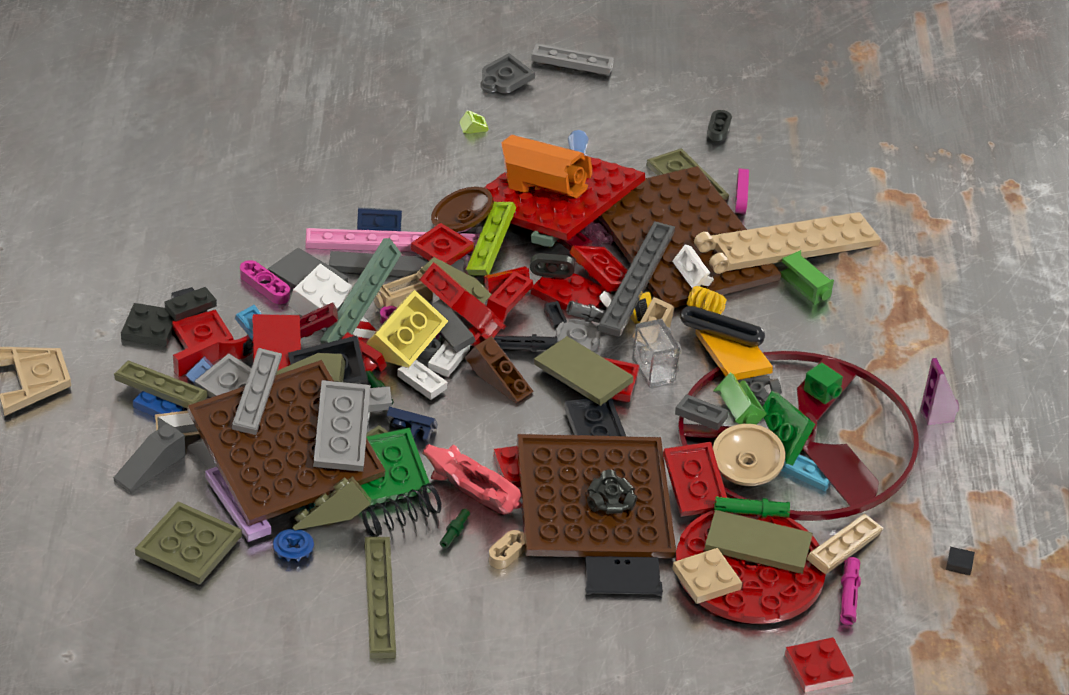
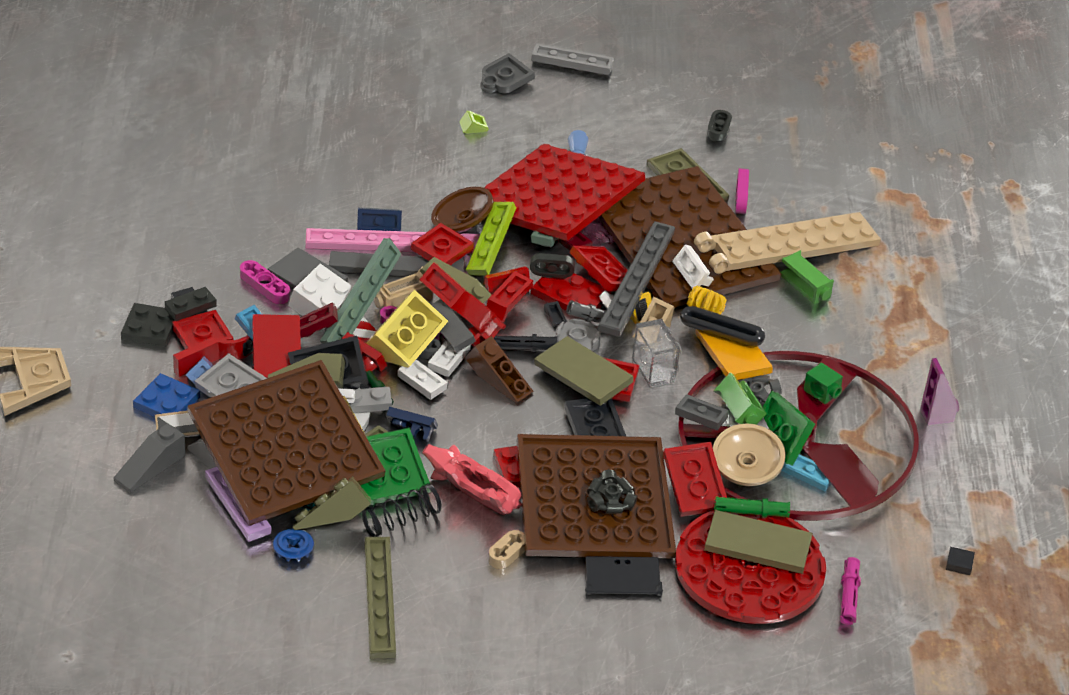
(159, 384): olive tile -> none
(188, 542): olive plate -> none
(256, 391): light grey tile -> none
(342, 426): light grey plate -> none
(454, 528): dark green bar -> none
(545, 167): orange brick -> none
(707, 575): tan plate -> none
(819, 664): red plate -> none
(844, 543): tan tile -> none

